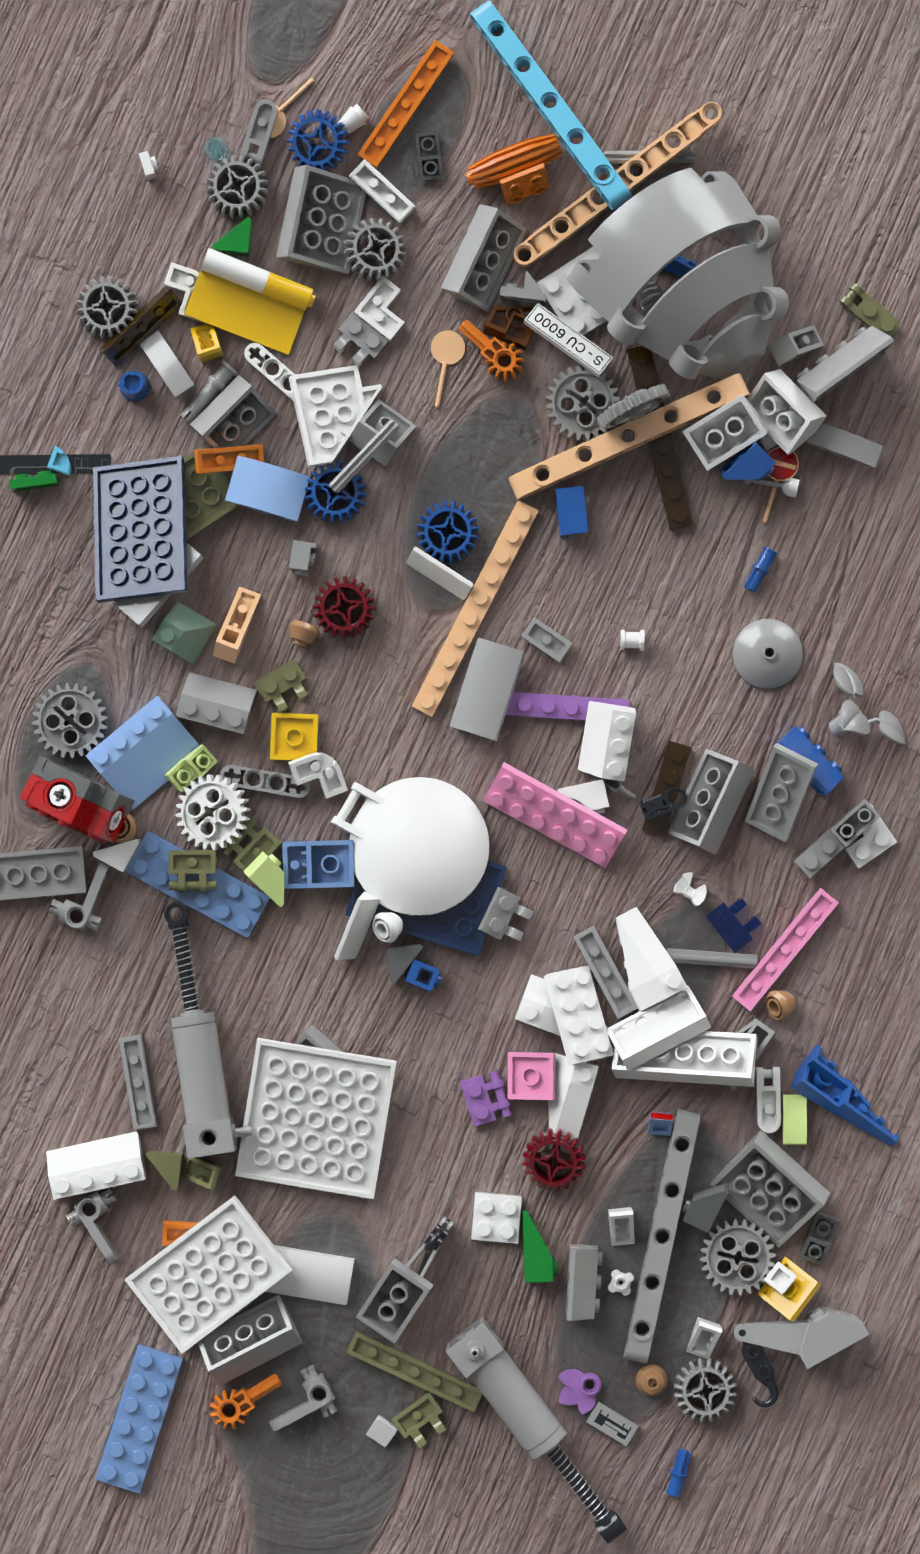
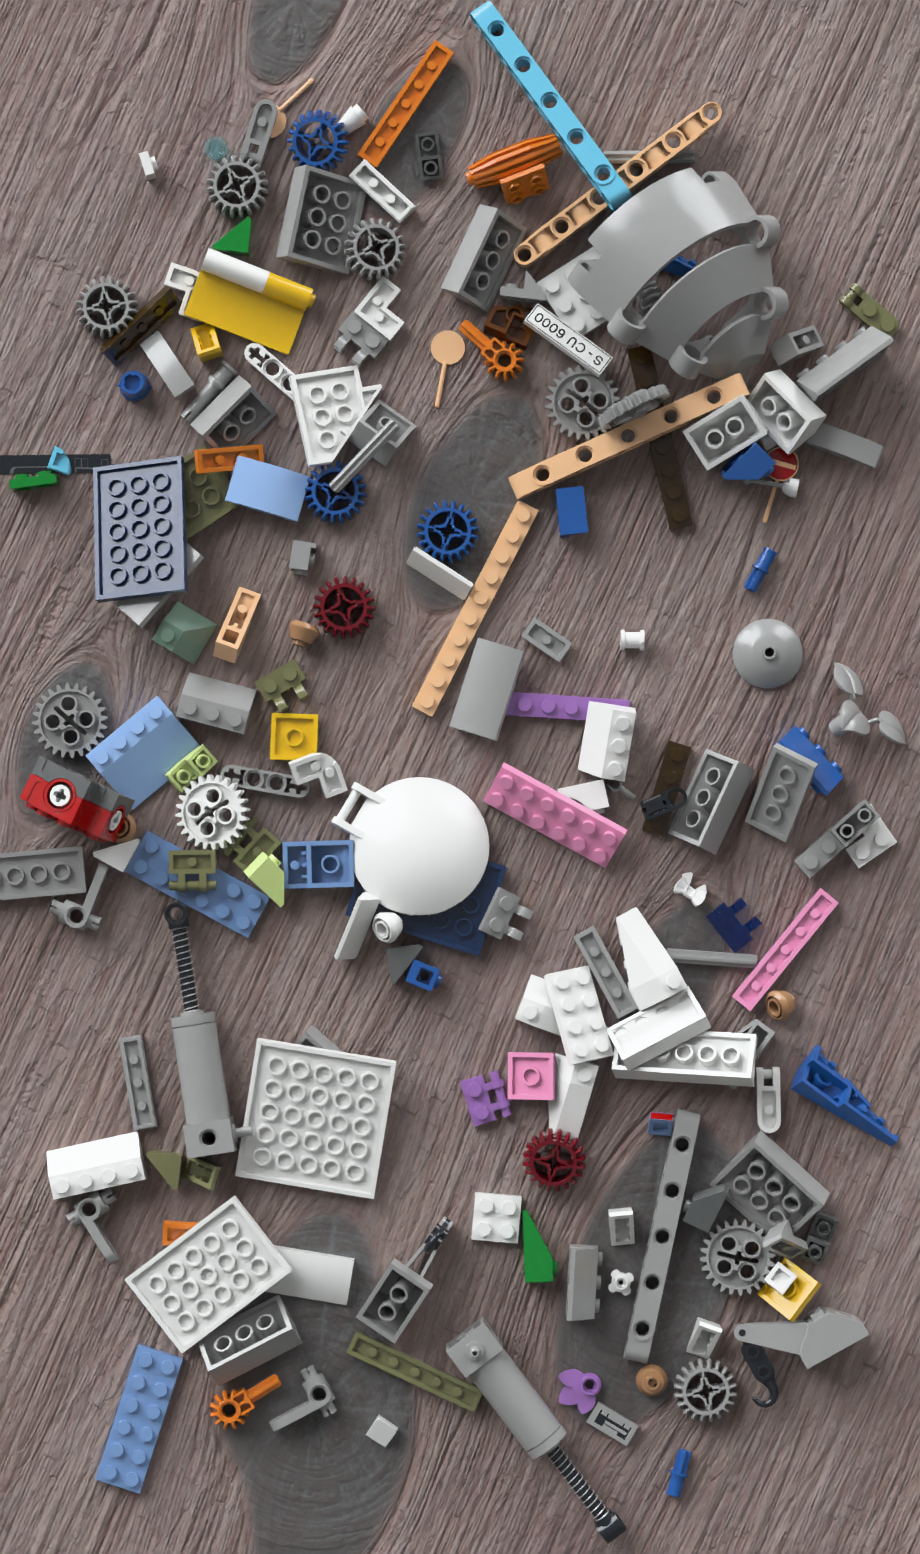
(416, 1416): olive plate -> none
(782, 1242): none -> light grey slope
(794, 1120): yellowish green slope -> none

